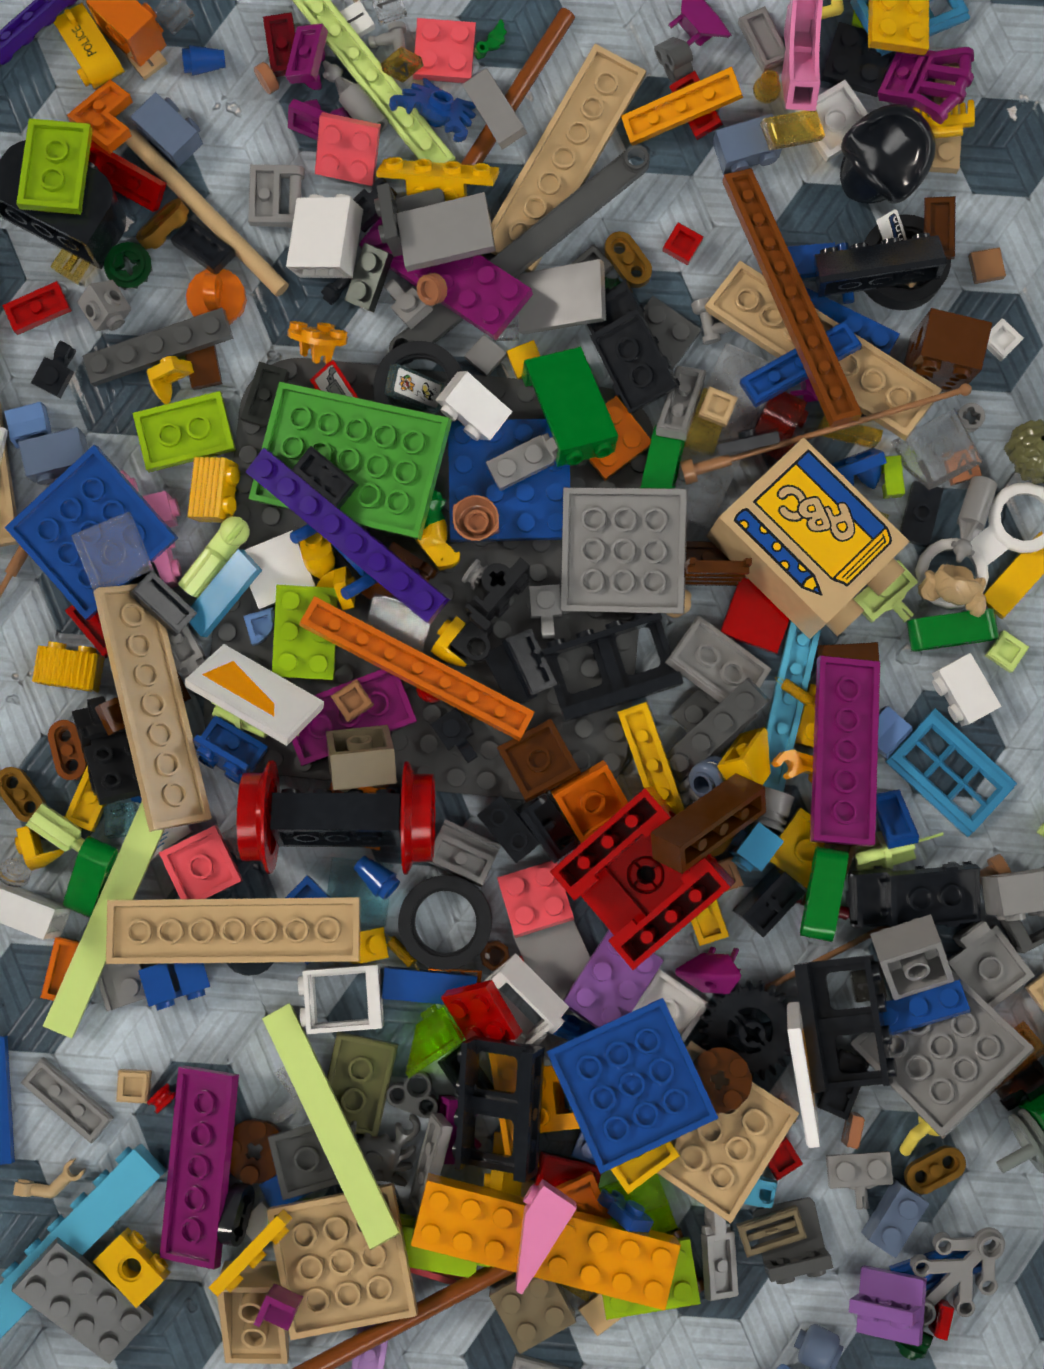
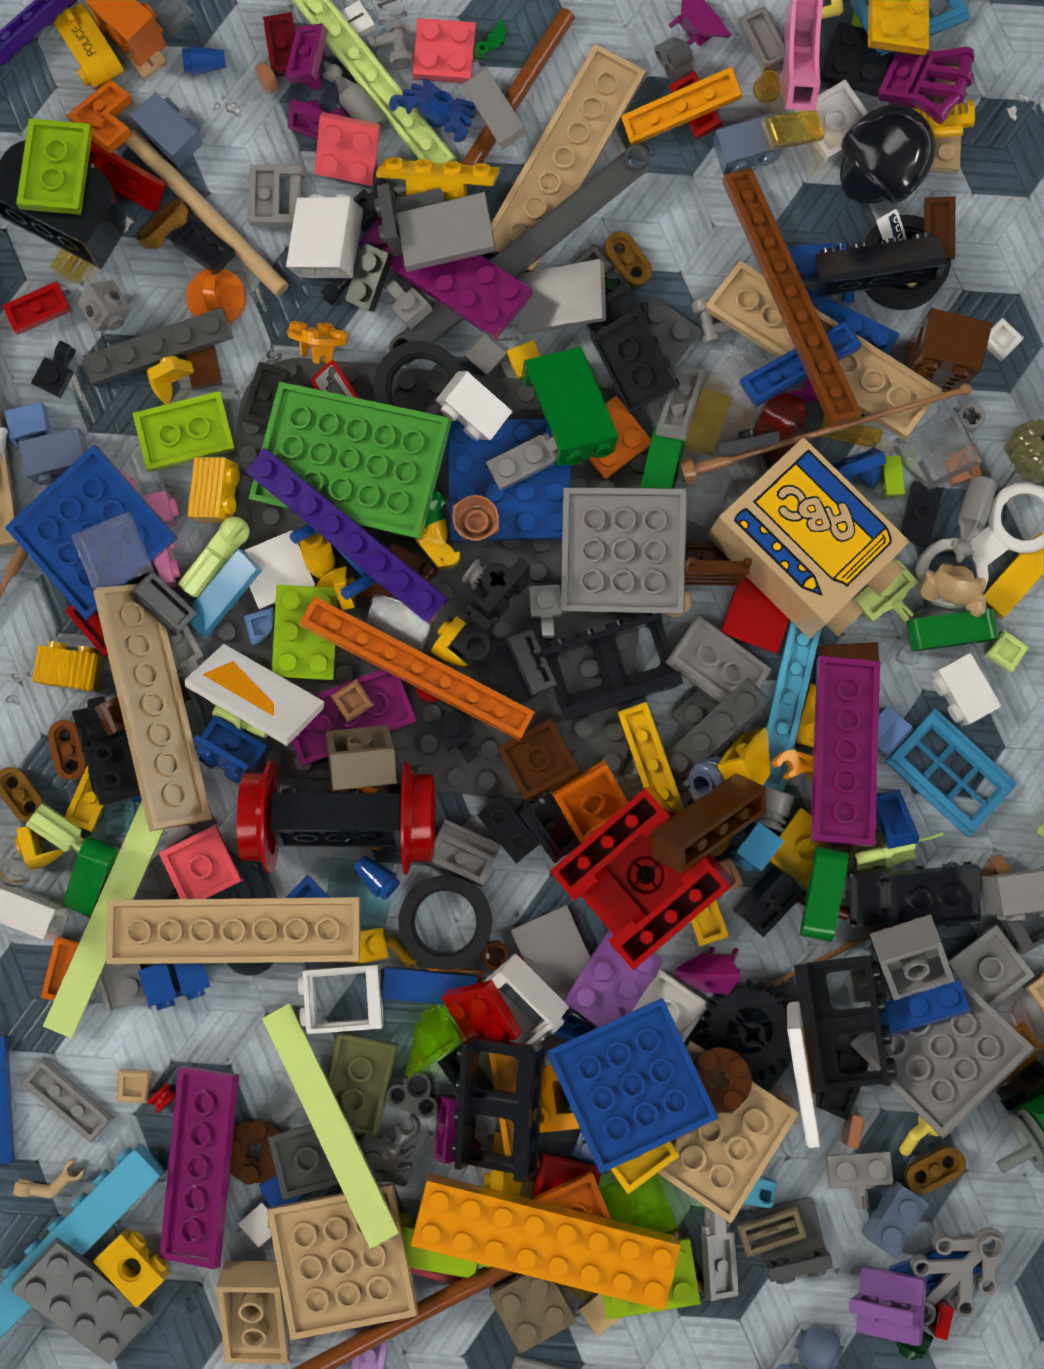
(115, 262): dark green gear -> none
(236, 1214): black beam -> none
(252, 1254): yellow plate -> none
(279, 1307): magenta panel -> none
(325, 477): black plate -> none
(402, 64): clear yellow tile -> none
(413, 388): tile -> none
(431, 289): nougat tile -> none
(431, 1155): light grey tile -> none
(534, 899): coral plate -> none
(543, 1221): bright pink slope -> none
(626, 1213): blue plate -> none
(682, 243): red plate -> none
(717, 406): tan tile -> none
(784, 1160): red tile -> none
(796, 691): yellow piece -> none
(971, 933): light grey tile -> none
(987, 265): medium nougat tile -> none

